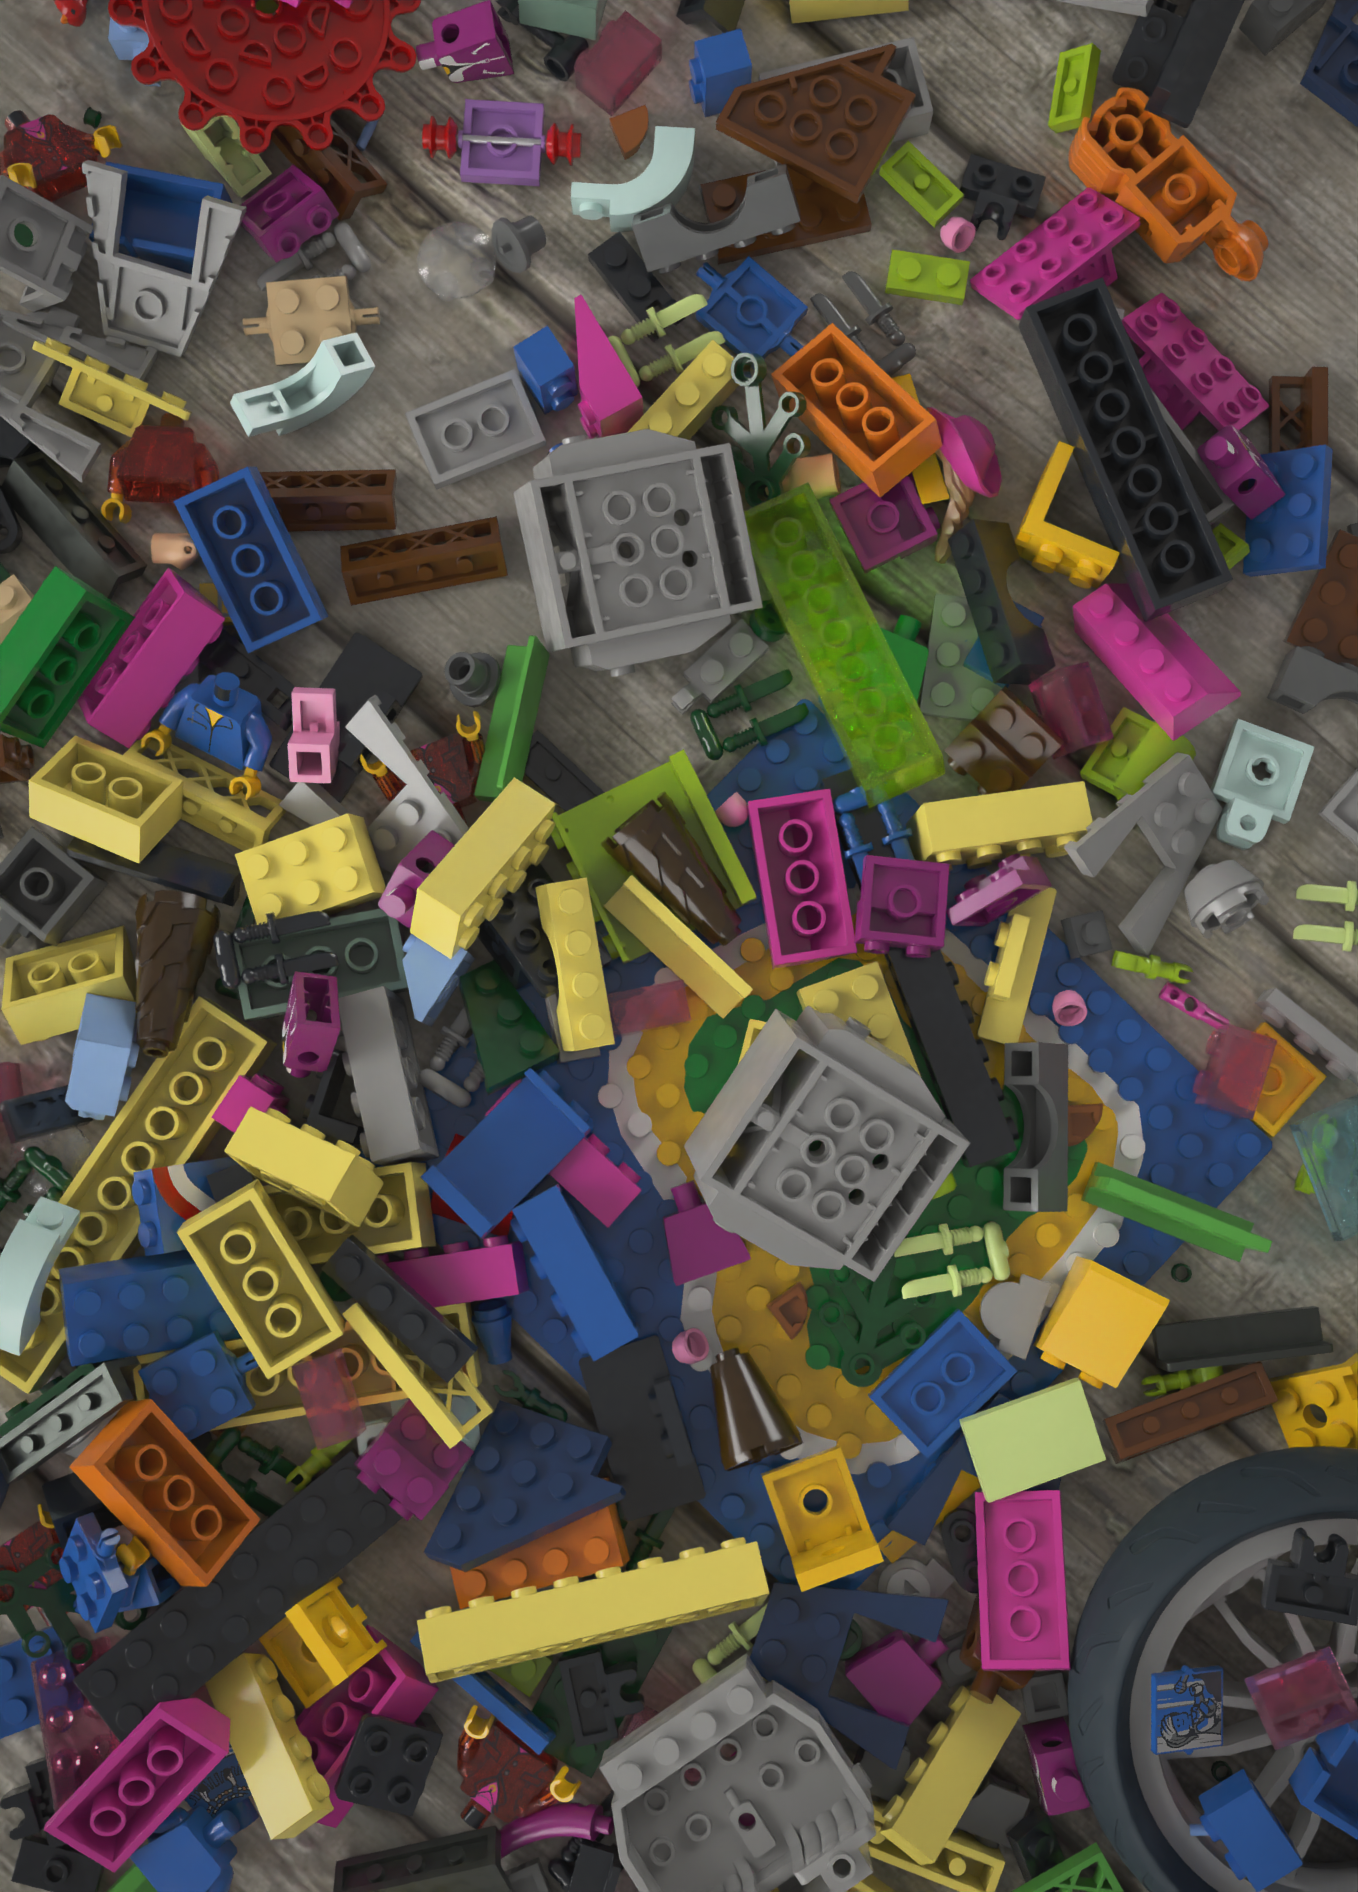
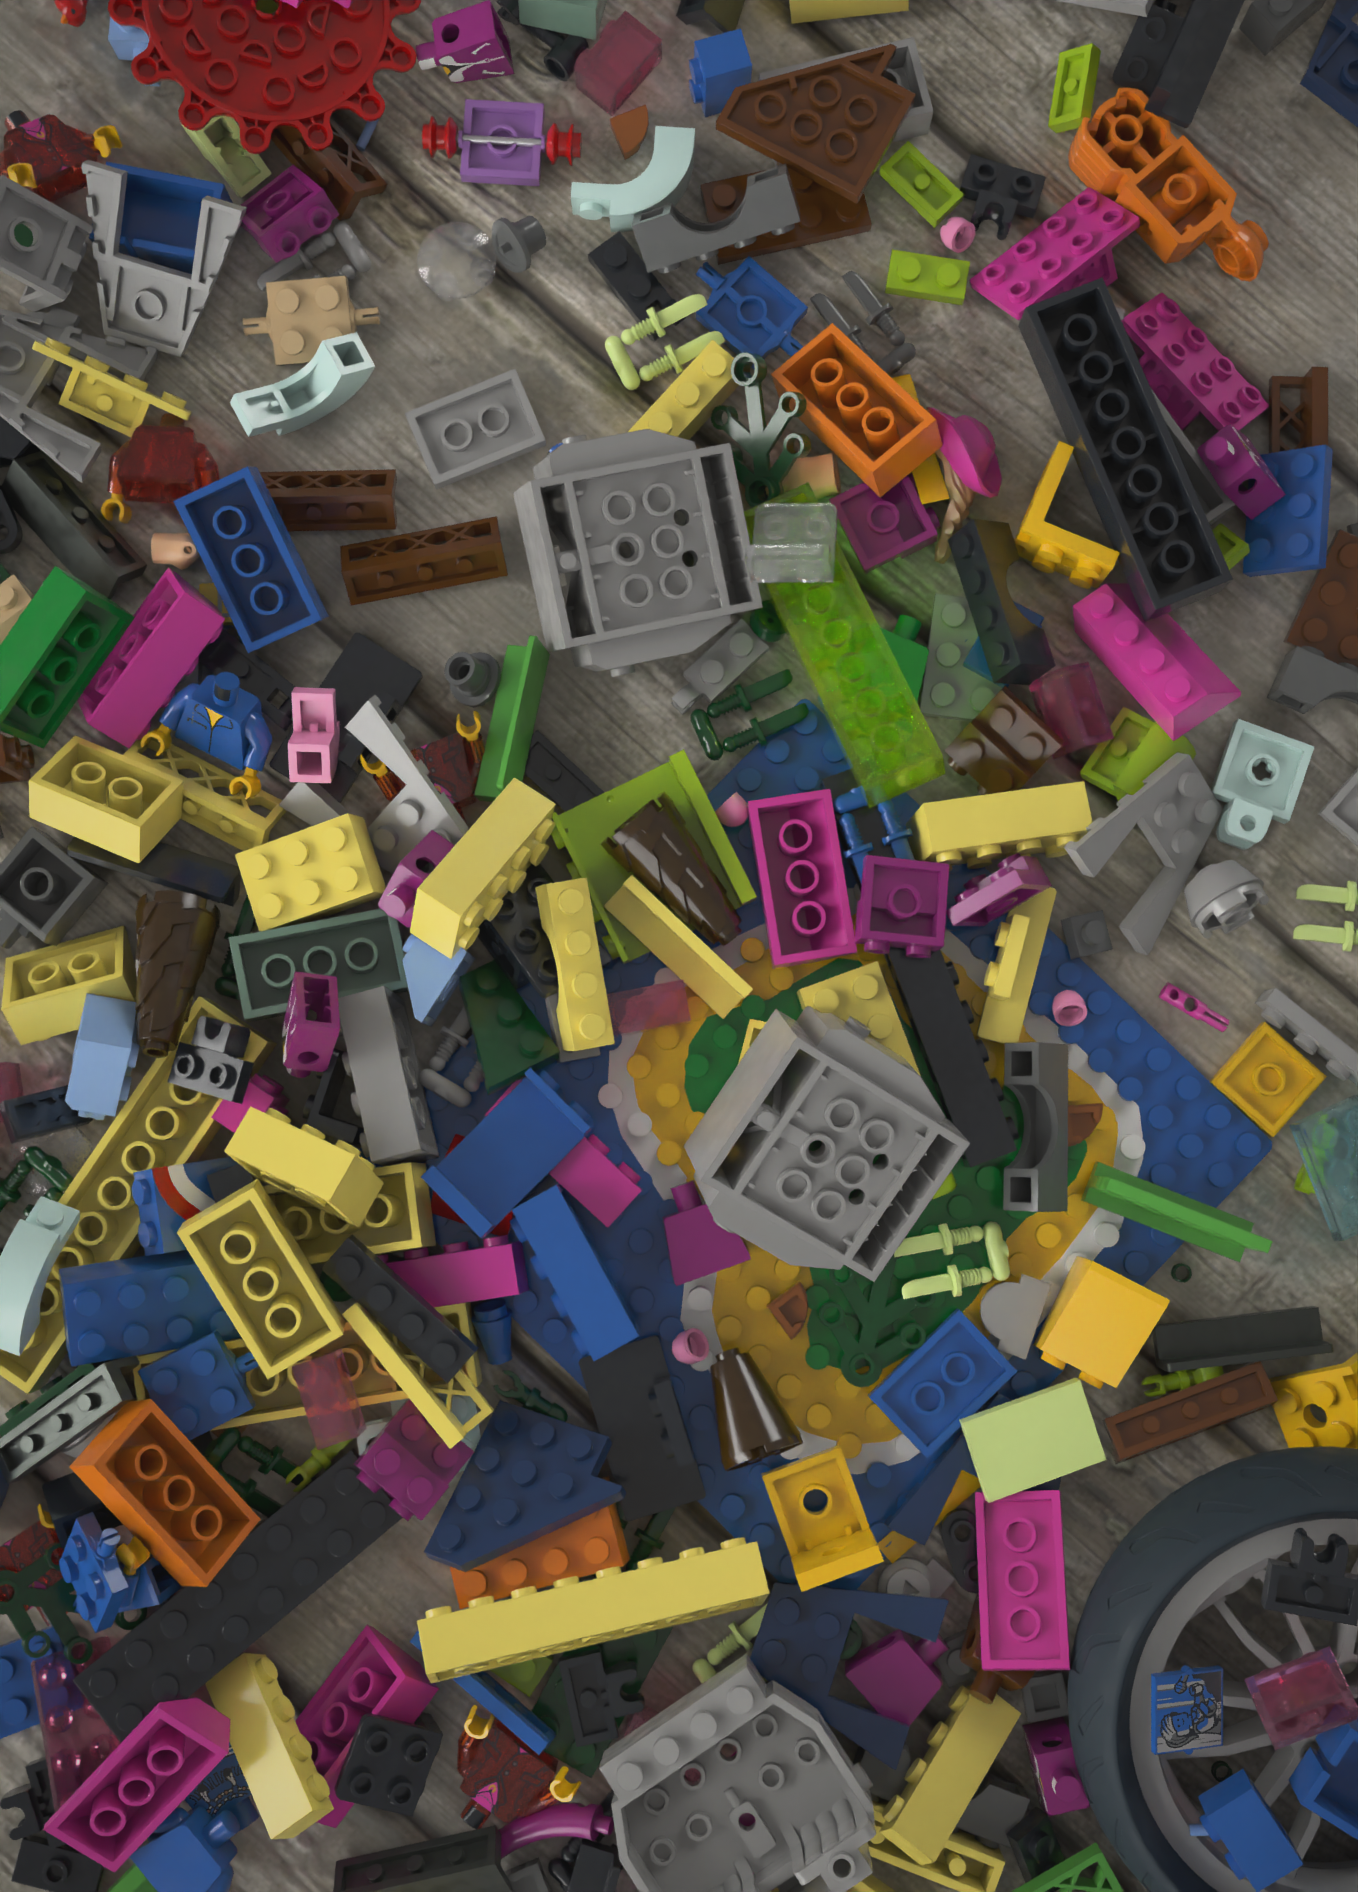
(92, 117): dark green piece -> none
(214, 1061): none -> black plate
(274, 928): black piece -> none
(332, 1634): yellow bracket -> none
(546, 371): blue brick -> none
(607, 391): dark pink slope -> none
(793, 543): none -> clear bracket
(1151, 966): lime piece -> none
(1234, 1071): clear pink brick -> none

